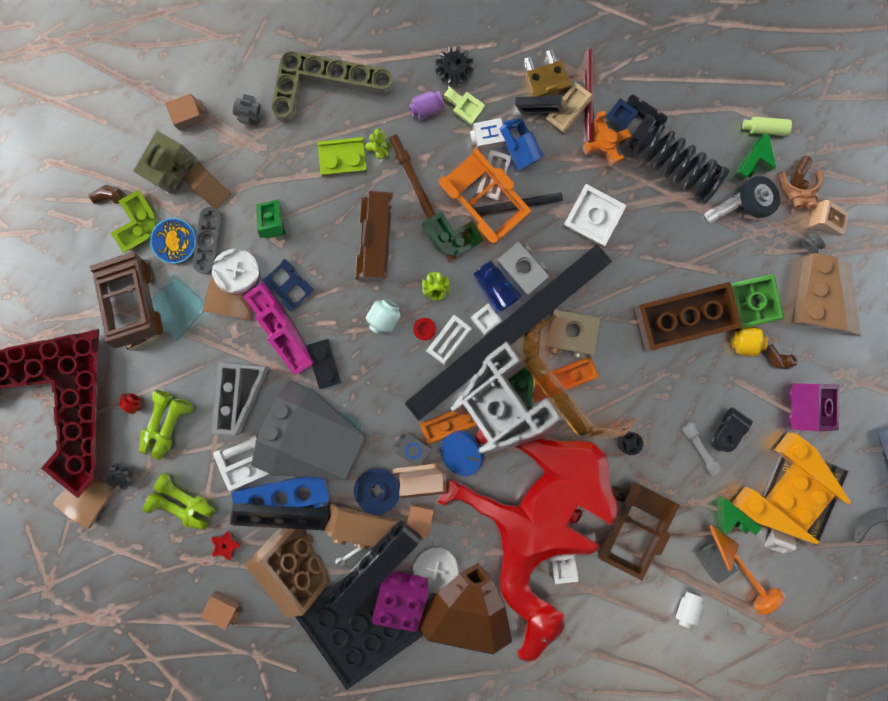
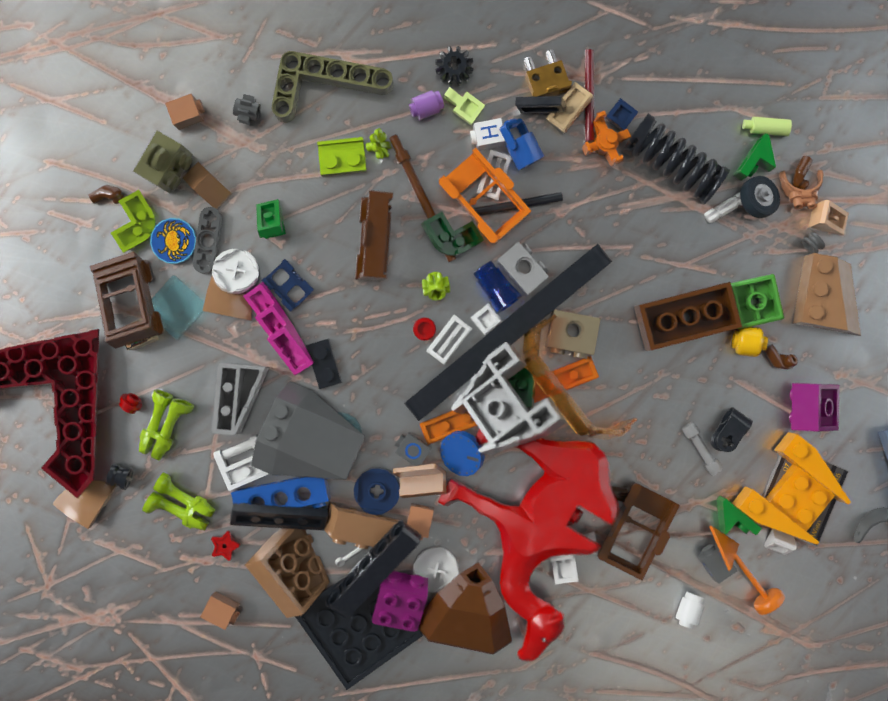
(383, 316): light aqua head -> none
(594, 215): white plate -> none
(634, 445): black wheel -> none
(644, 108): black axle -> none

